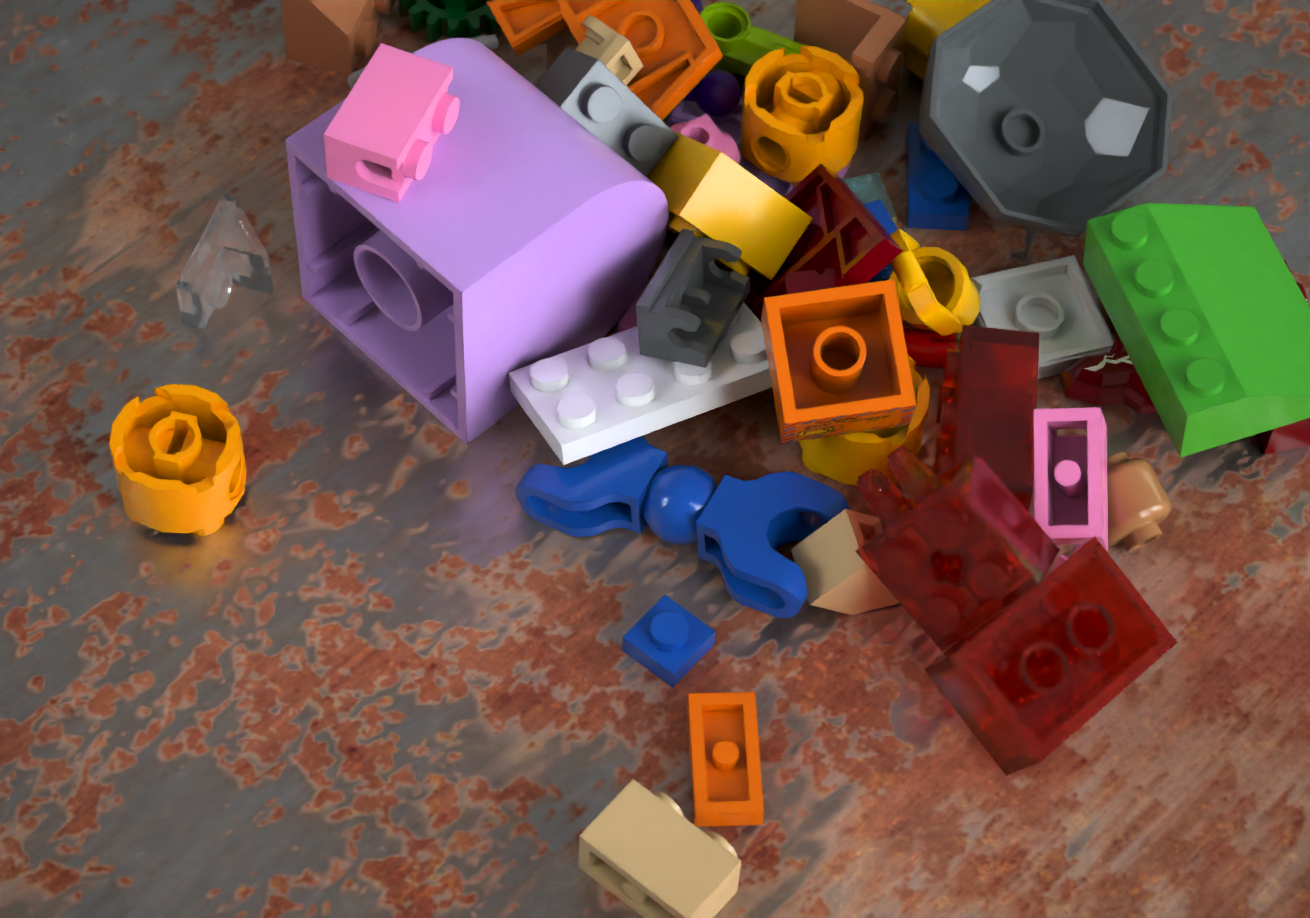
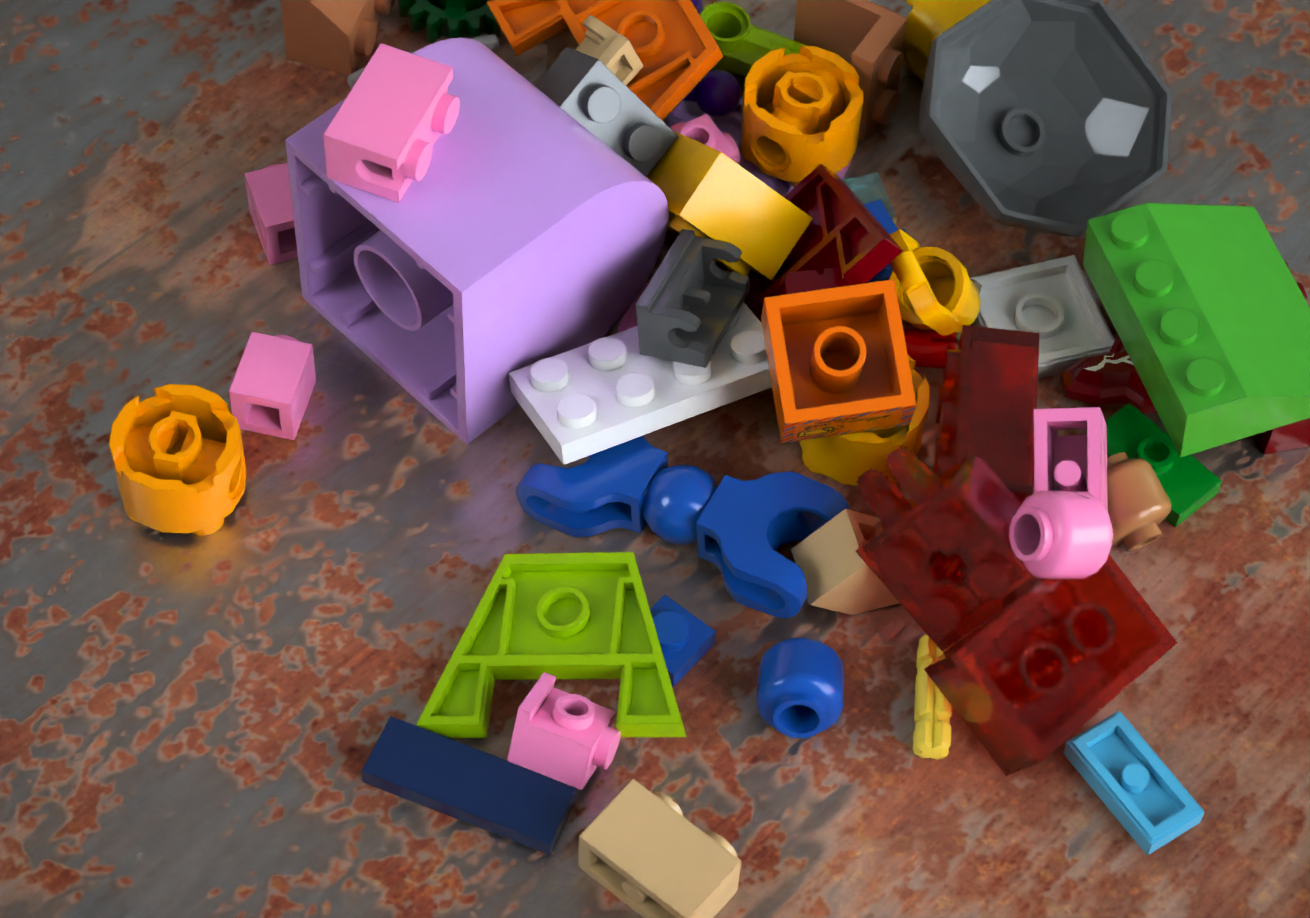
(223, 256): clear slope -> none
(272, 211): none -> bright pink brick
(273, 385): none -> bright pink brick
(469, 785): none -> dark blue tile
(562, 734): none -> bright pink brick
(563, 619): none -> lime wing
(725, 759): orange plate -> none
(800, 687): none -> blue head
(931, 707): none -> light yellow axle
(932, 191): blue plate -> none
(1061, 534): none -> bright pink head
(1133, 782): none -> medium azure plate
(1183, 478): none -> green plate

